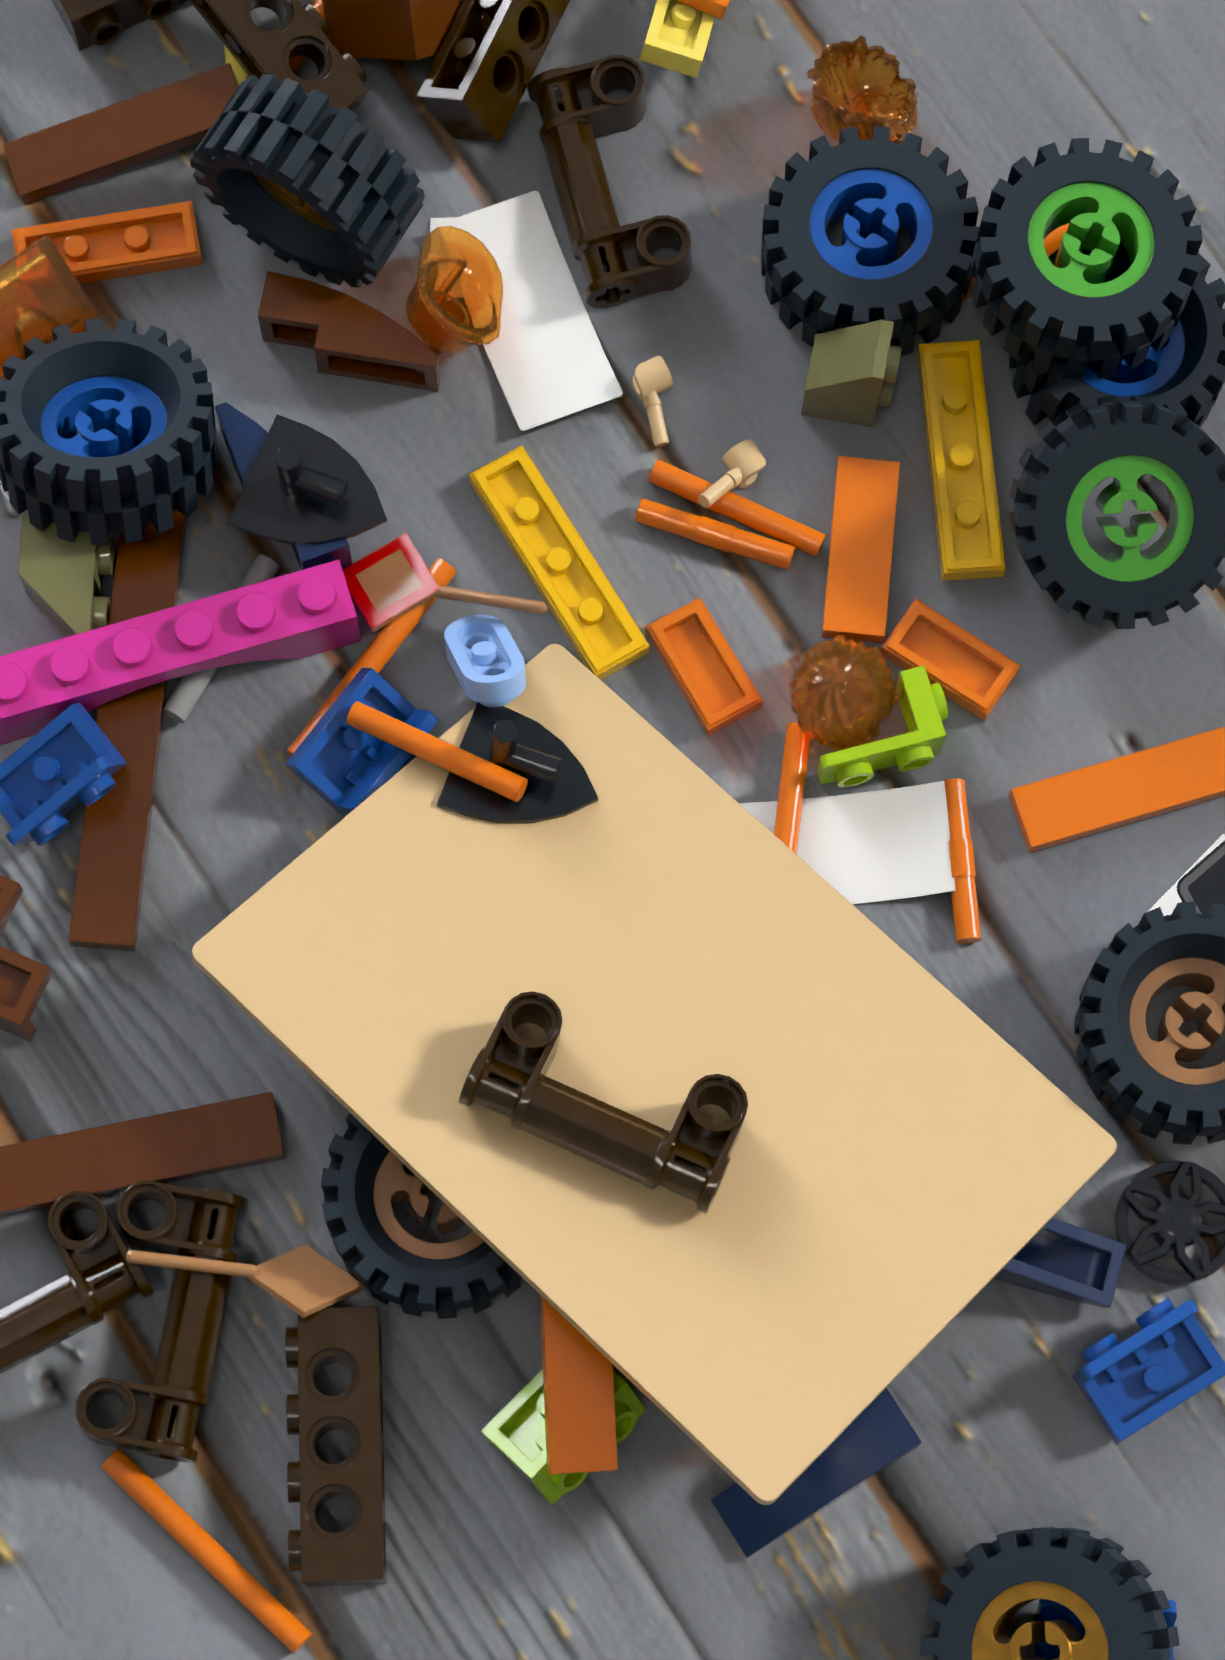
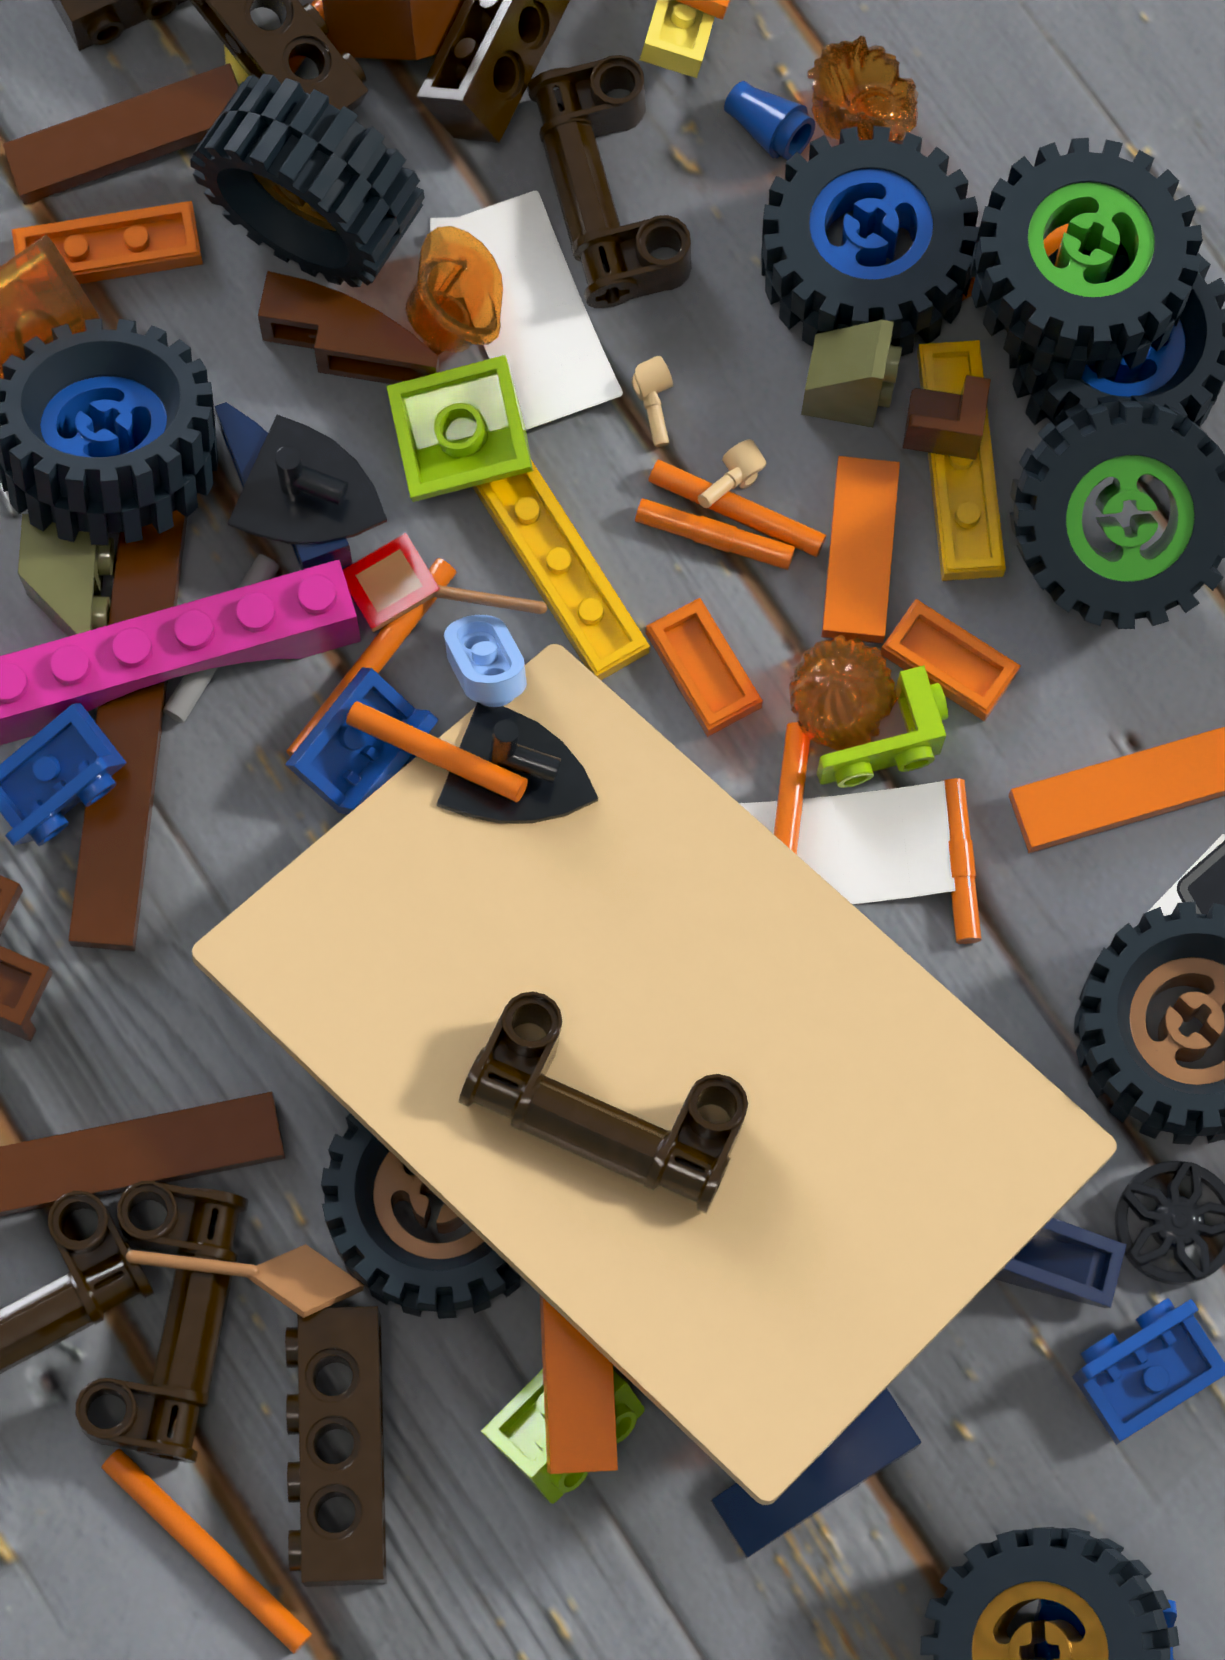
(459, 428): none -> lime slope
(773, 121): none -> blue cone
(948, 421): none -> reddish brown panel

